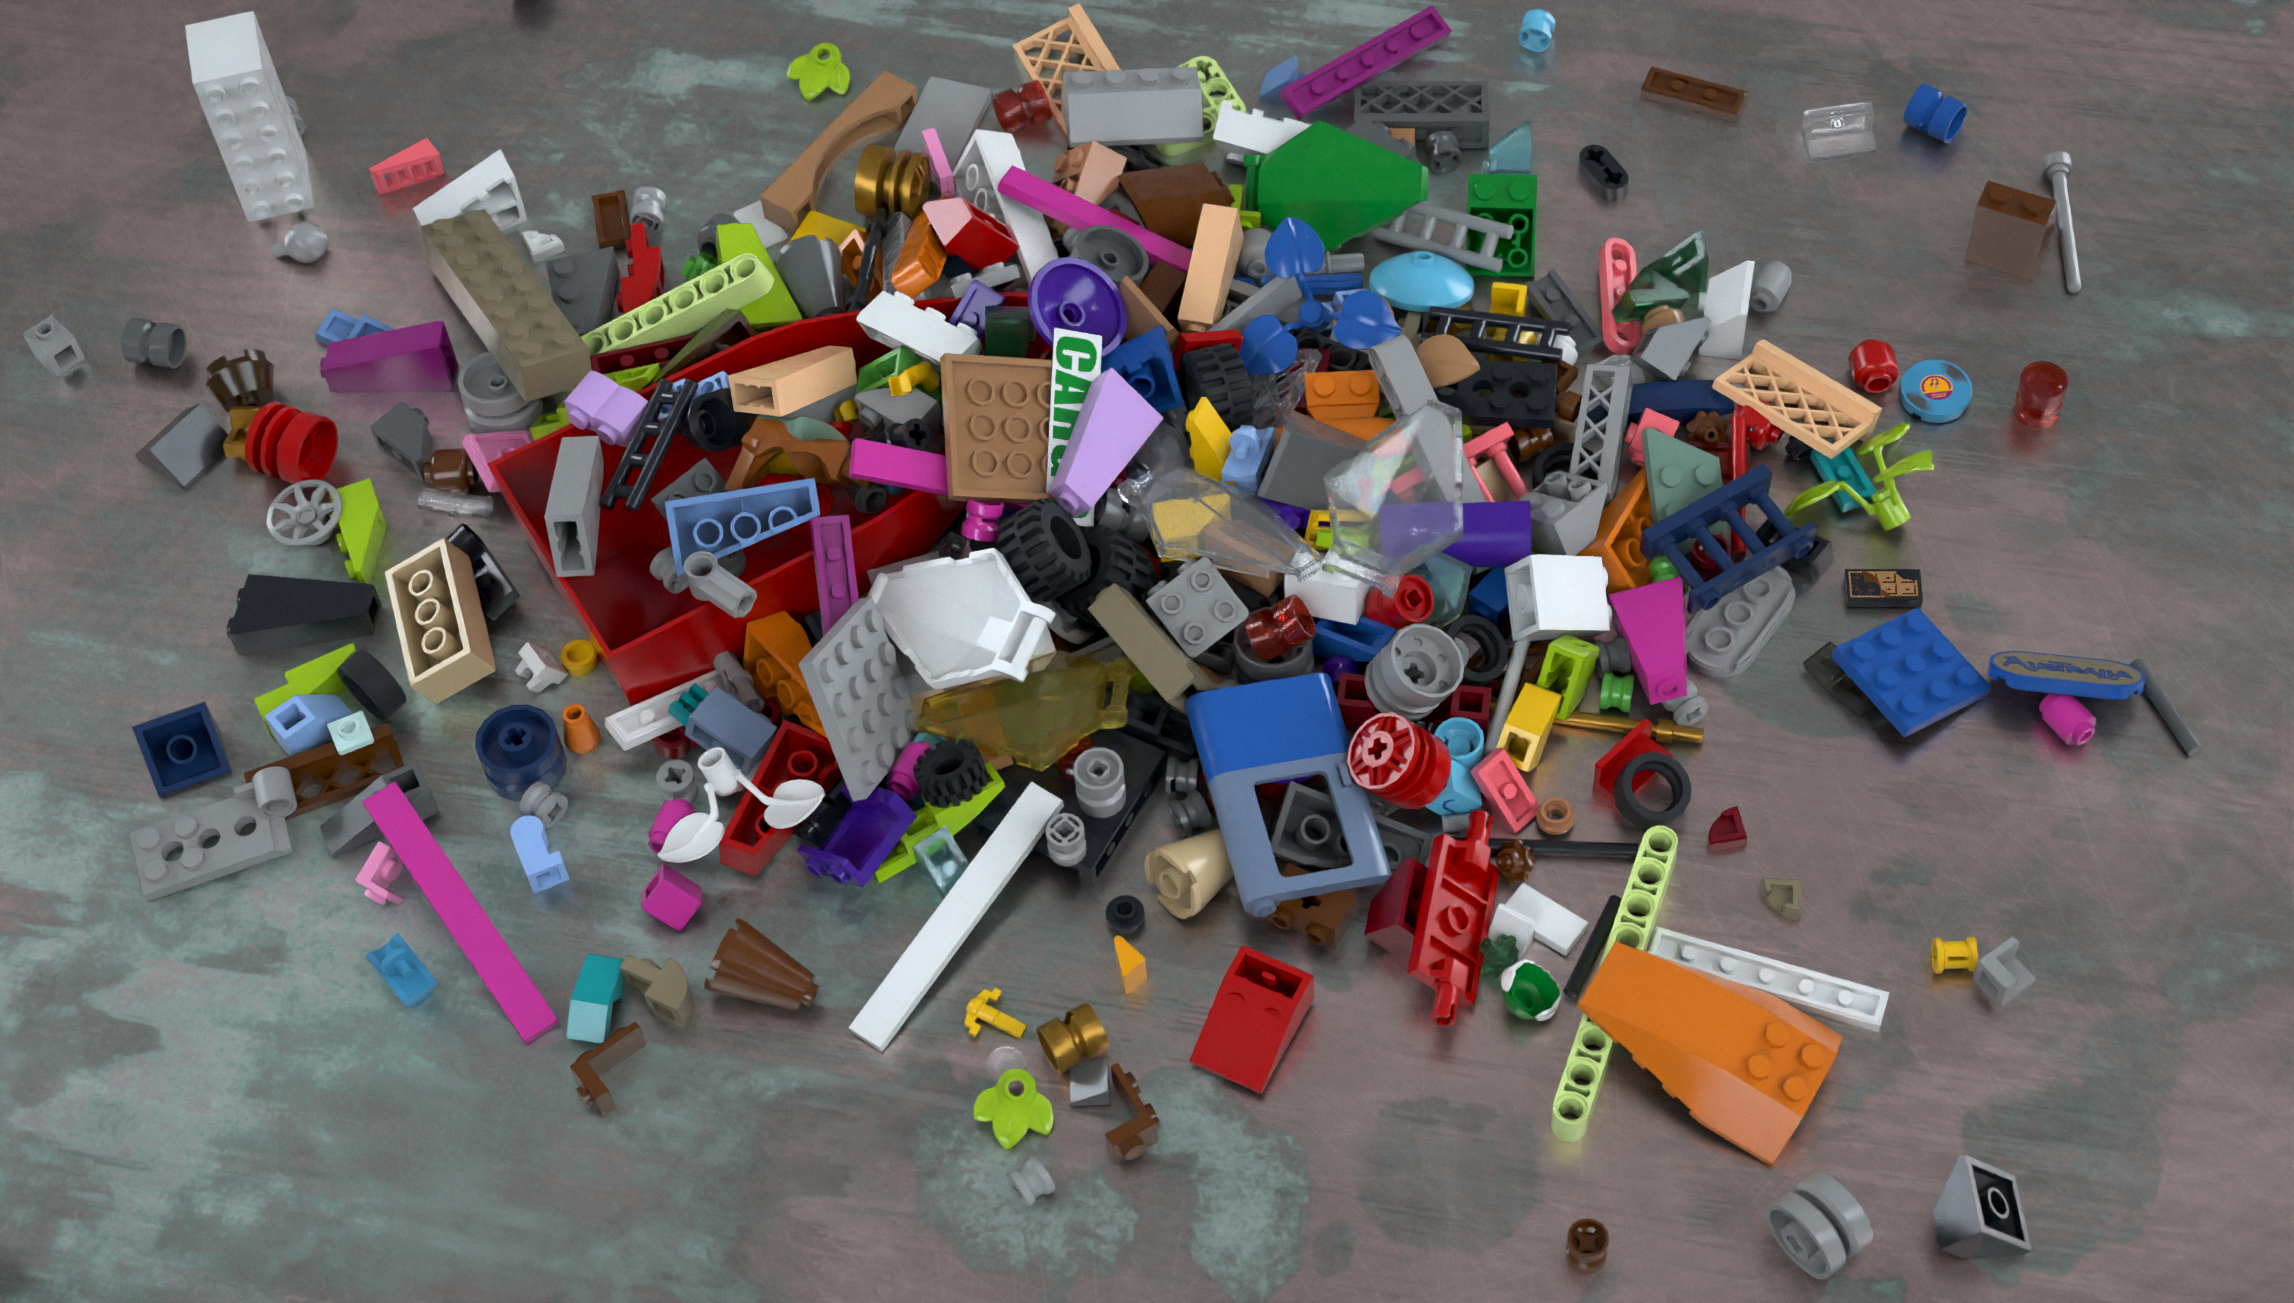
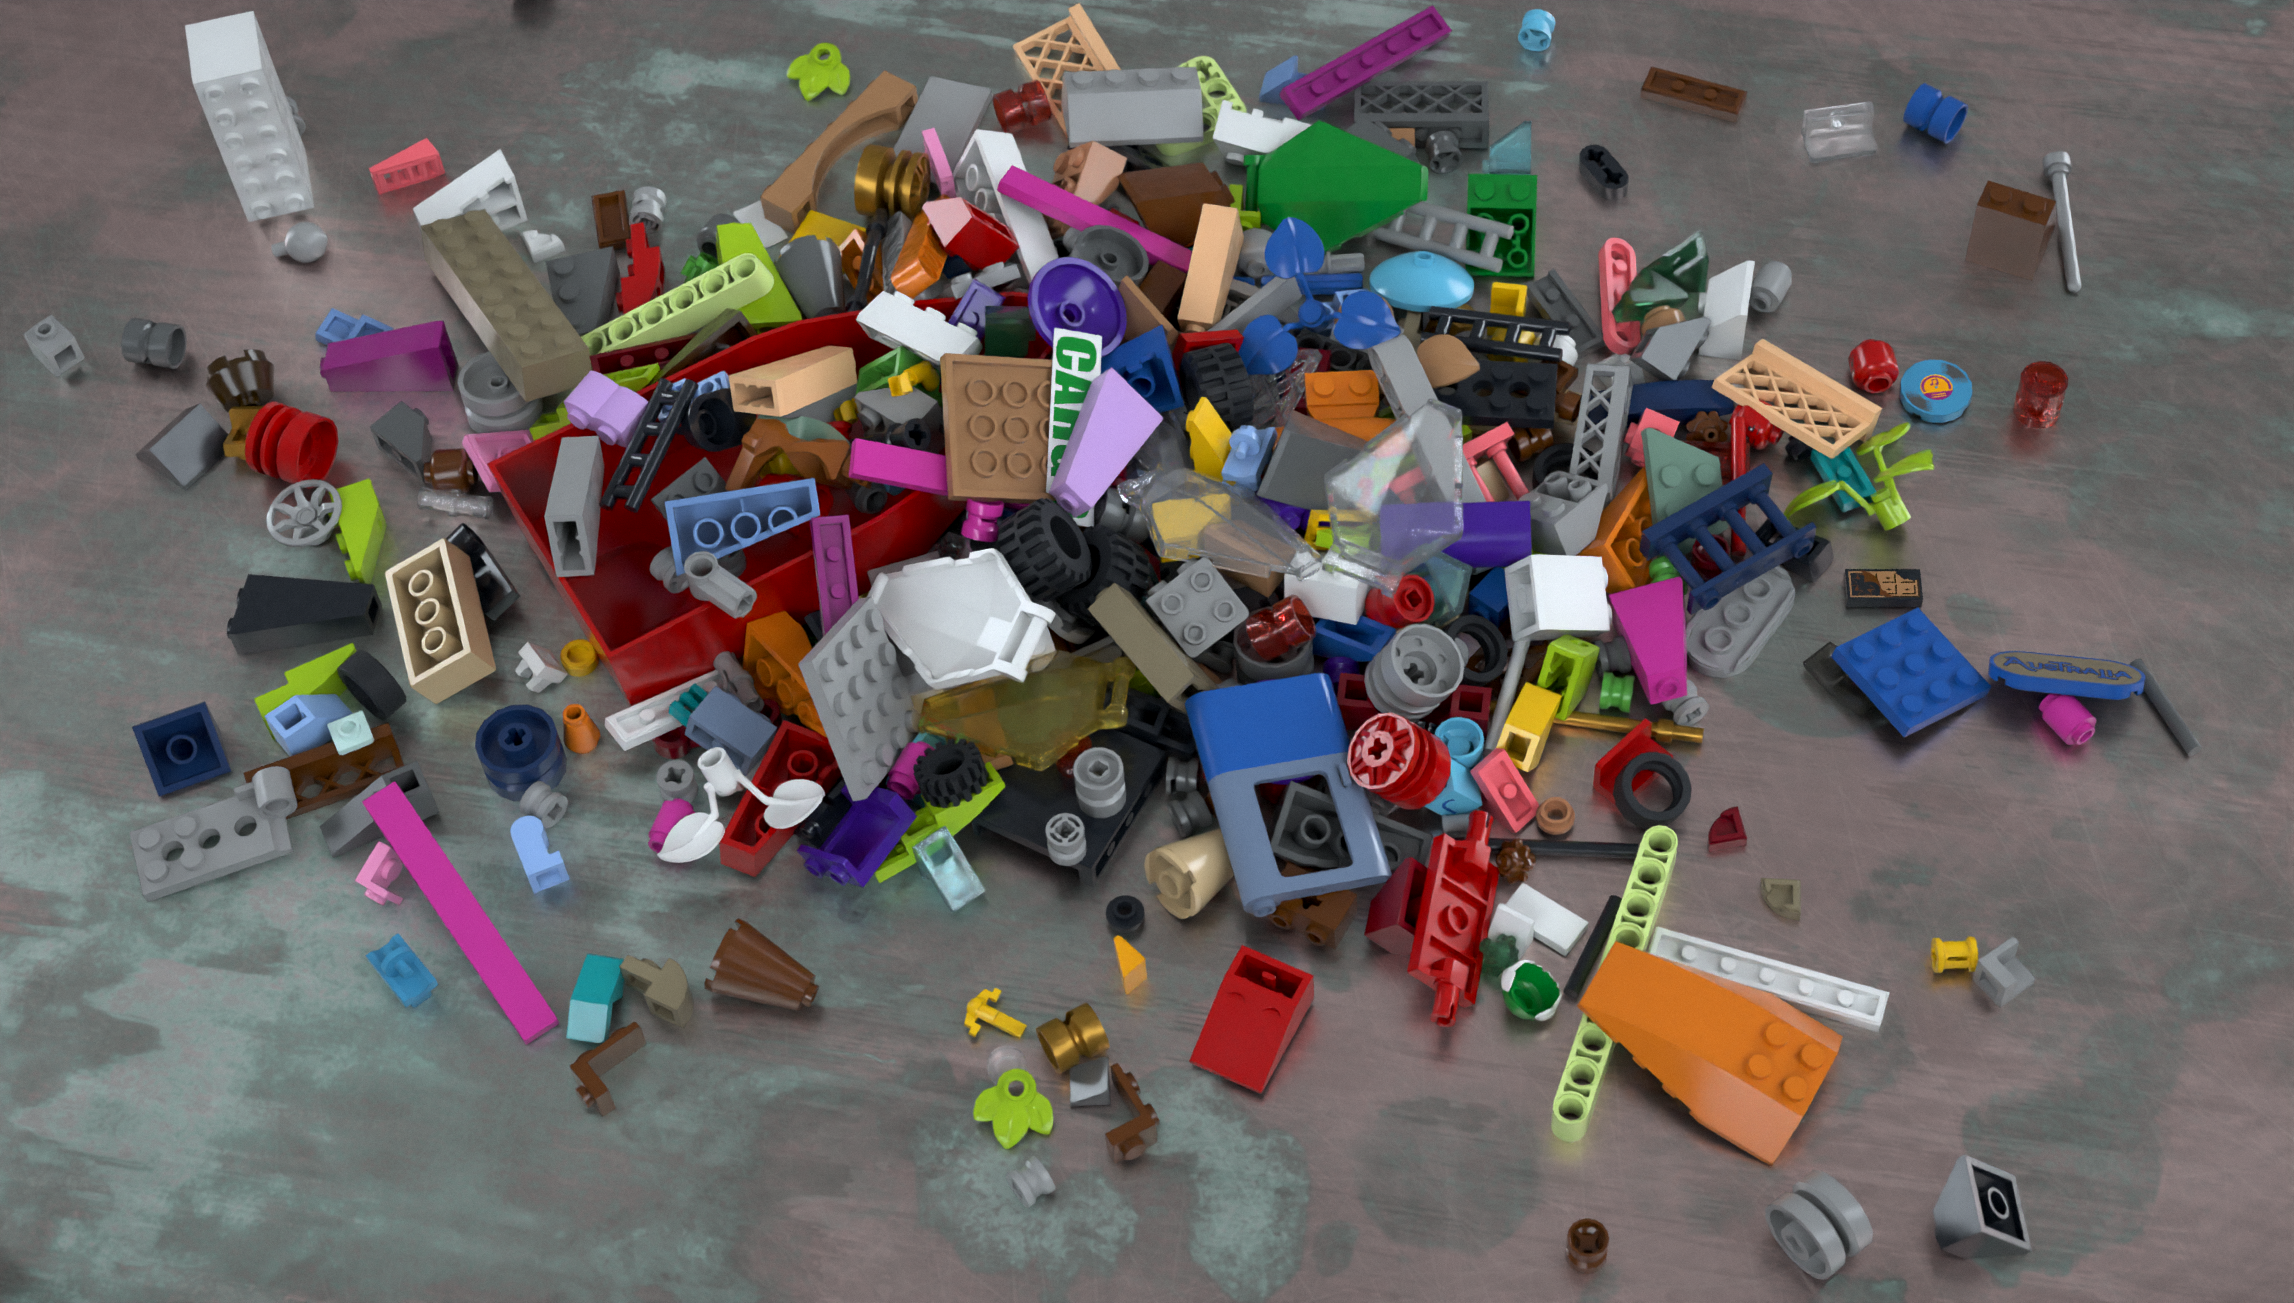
(671, 897): dark pink panel -> none
(955, 917): white tile -> none

